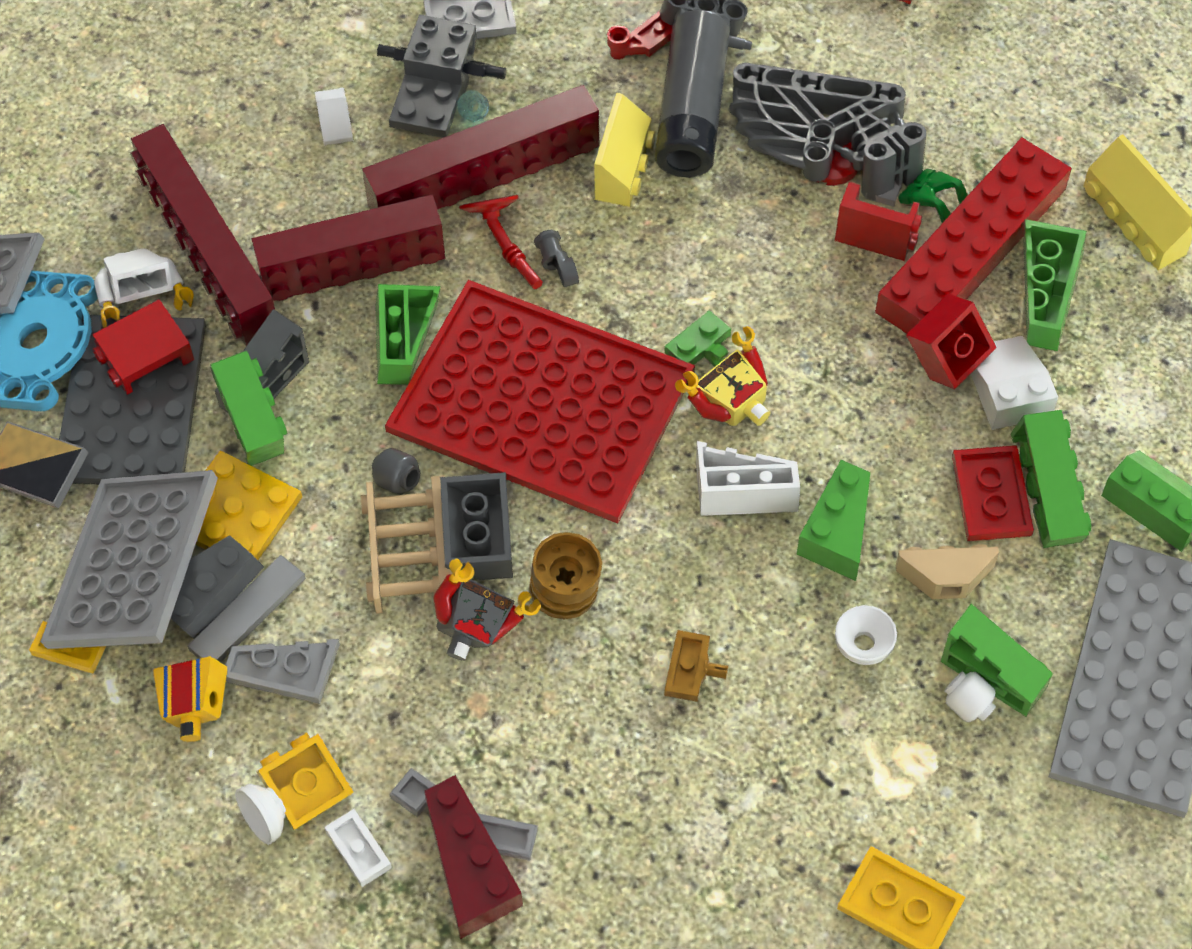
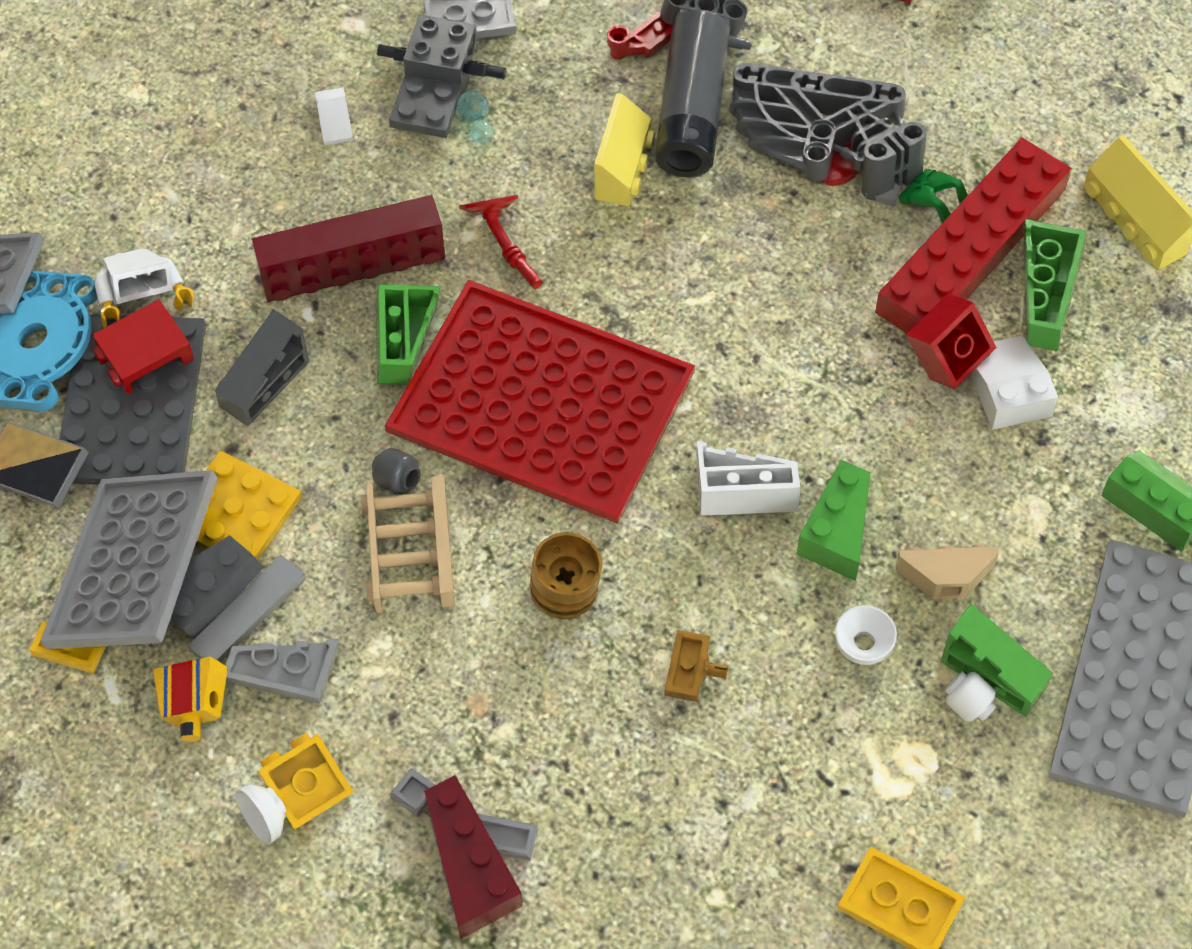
(202, 232): dark red brick -> none
(249, 407): bright green wedge -> none
(358, 847): white plate -> none
(474, 612): torso -> none
(477, 524): dark grey slope -> none
(488, 152): dark red brick -> none
(555, 257): dark grey connector -> none
(701, 340): bright green plate -> none
(731, 388): torso -> none
(876, 227): red panel -> none
(992, 493): red plate -> none
(1052, 478): bright green wedge -> none

